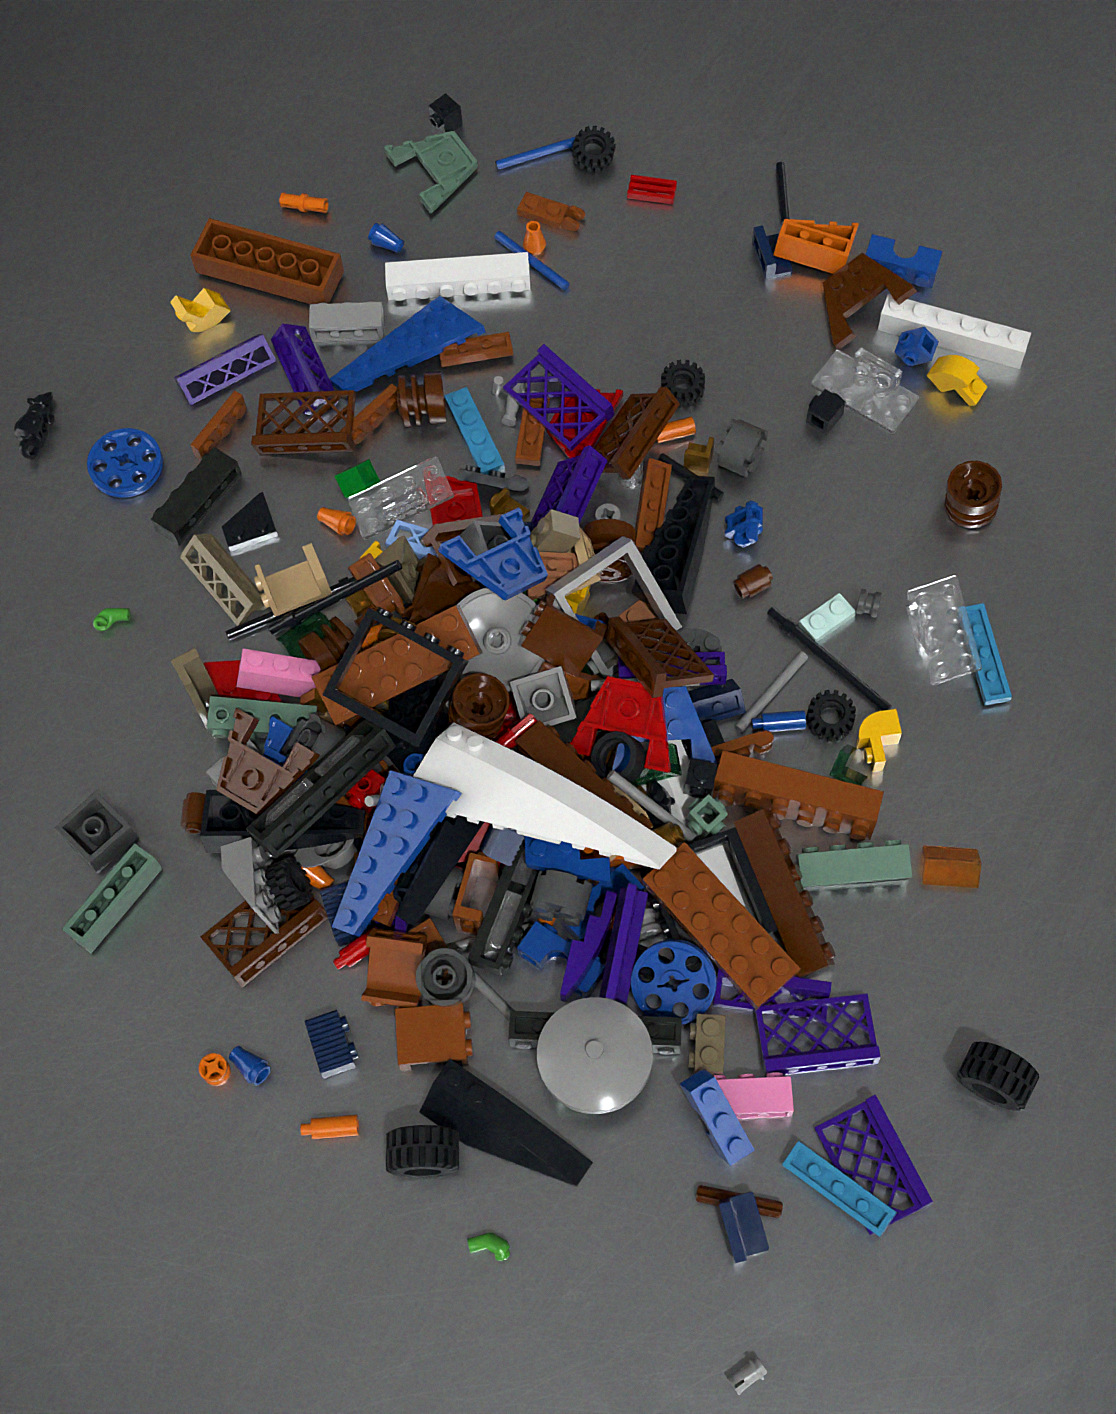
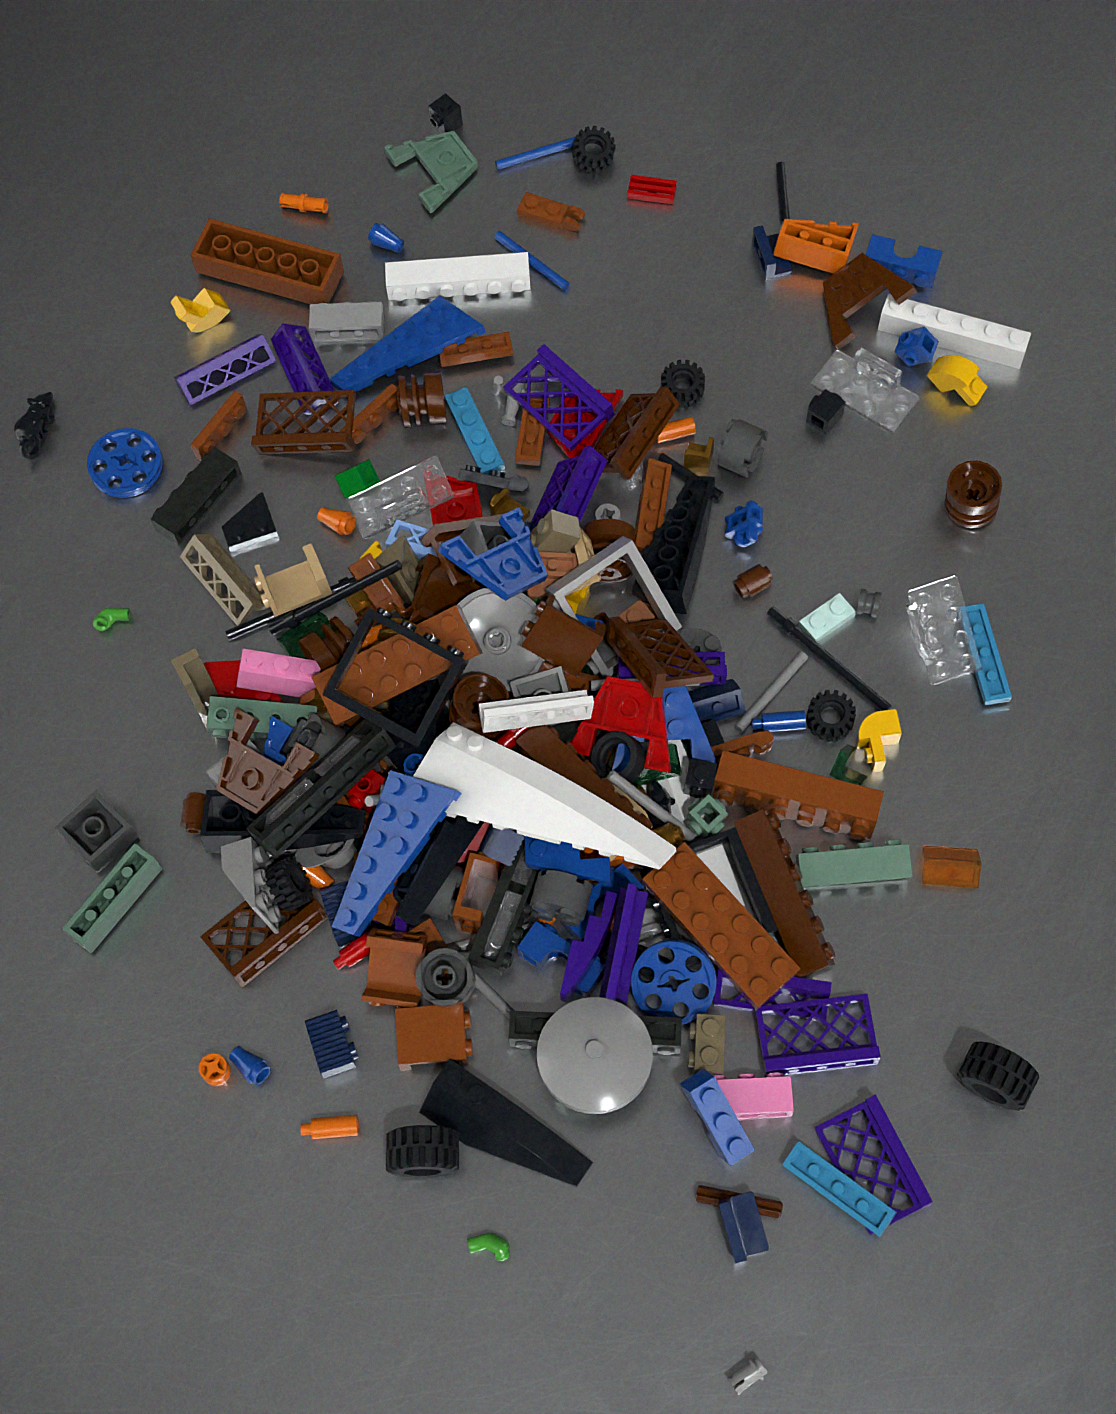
(534, 240): orange cone -> none
(535, 711): none -> white fence

